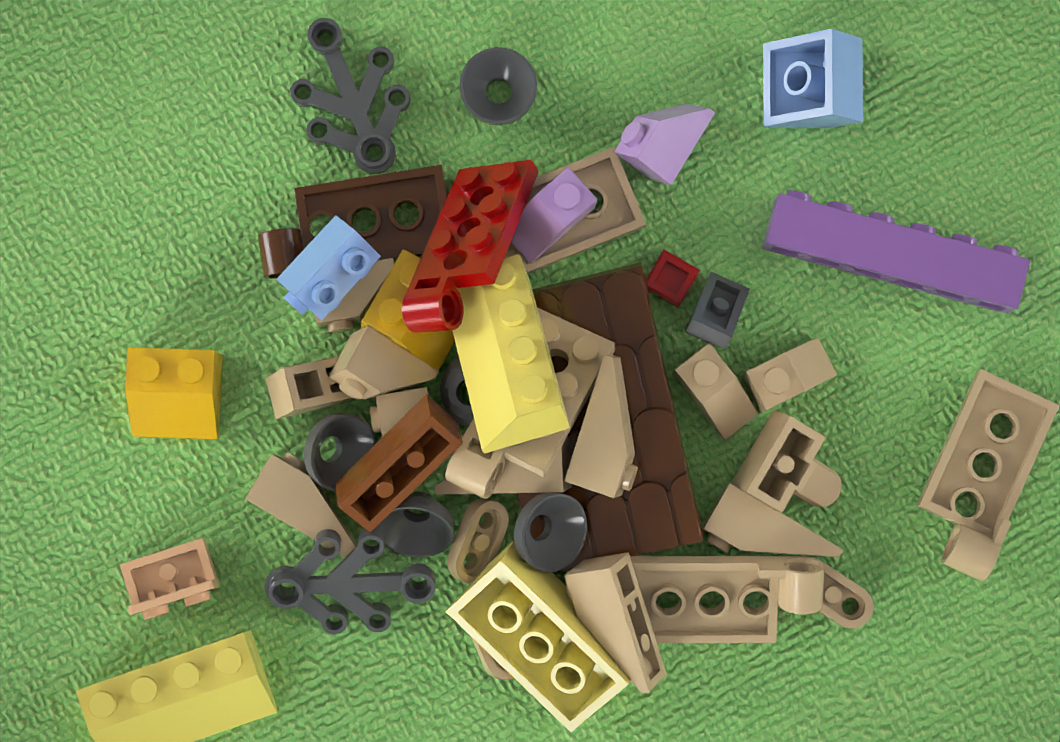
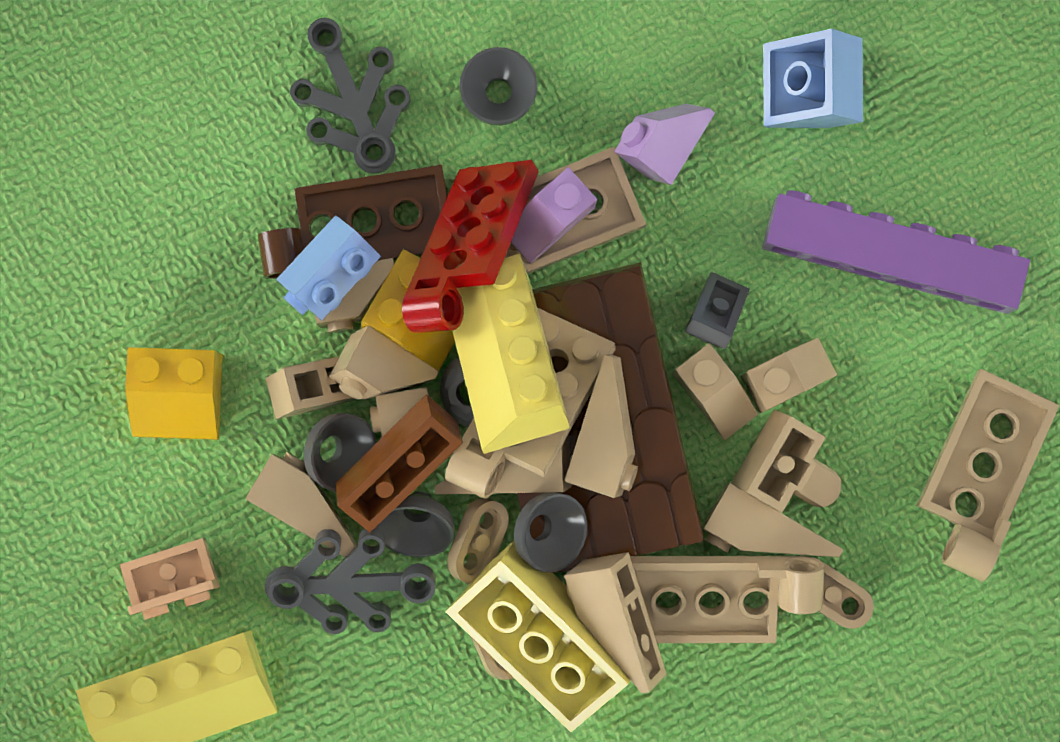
(671, 278): red tile -> none

